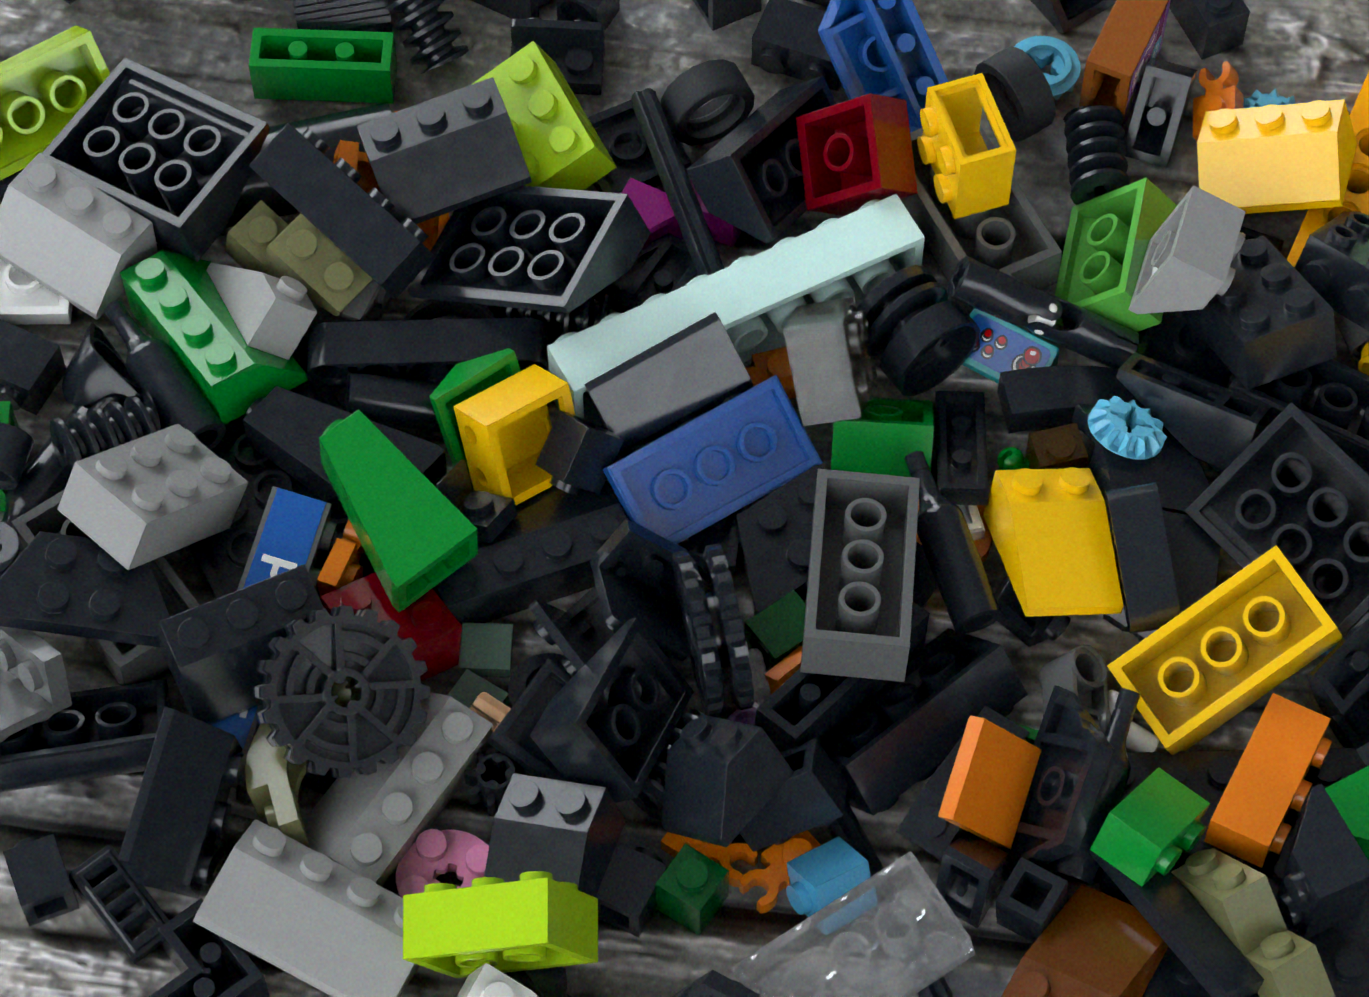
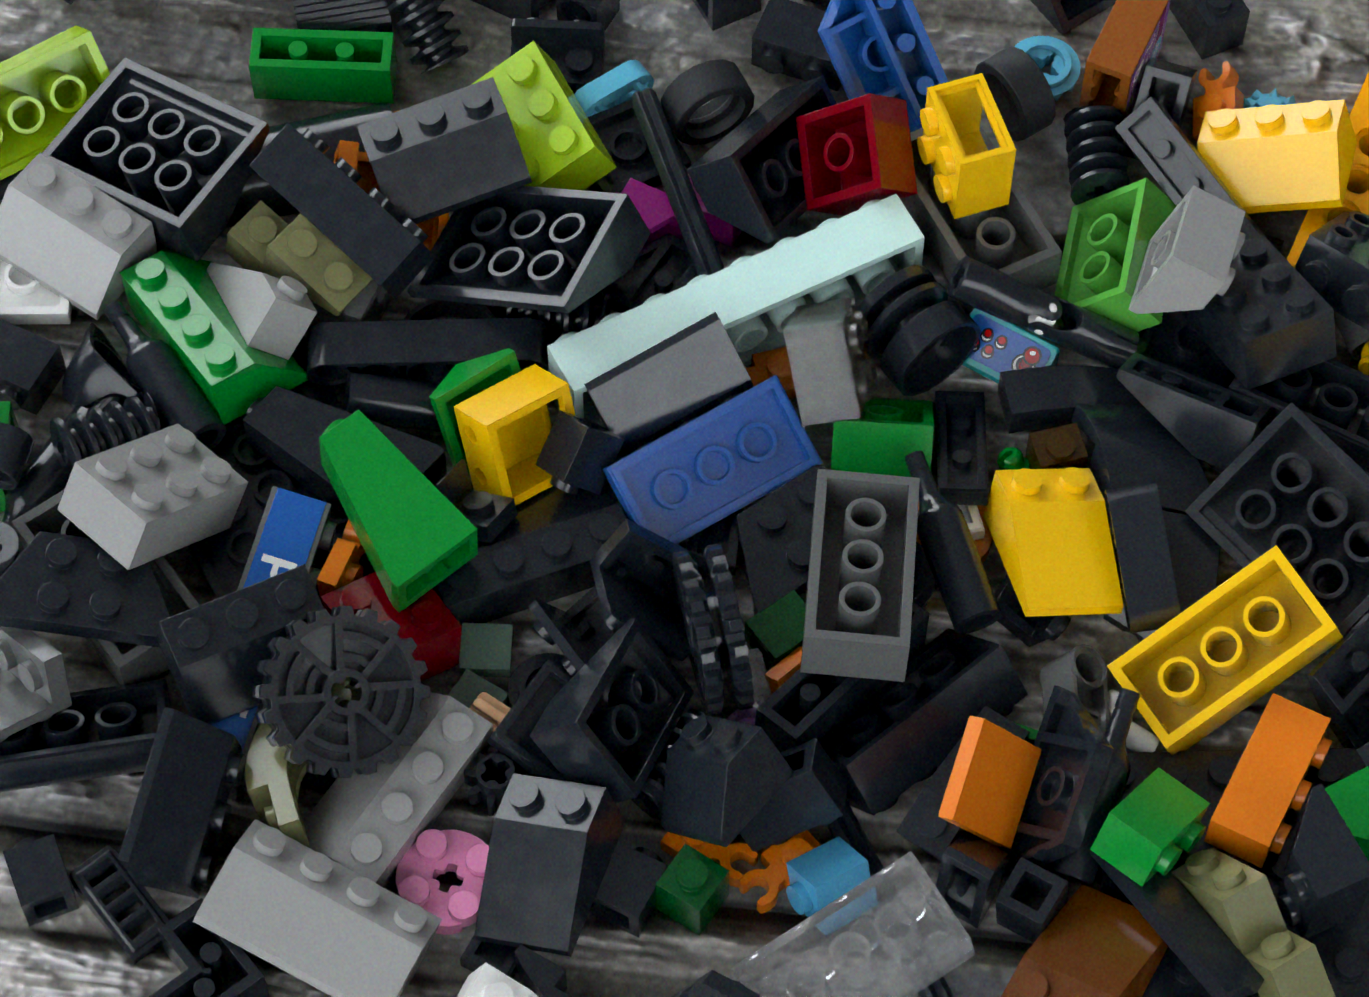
(500, 924): lime brick -> none
(614, 87): none -> medium azure beam
(1108, 426): medium azure gear -> none
(1174, 158): none -> plate

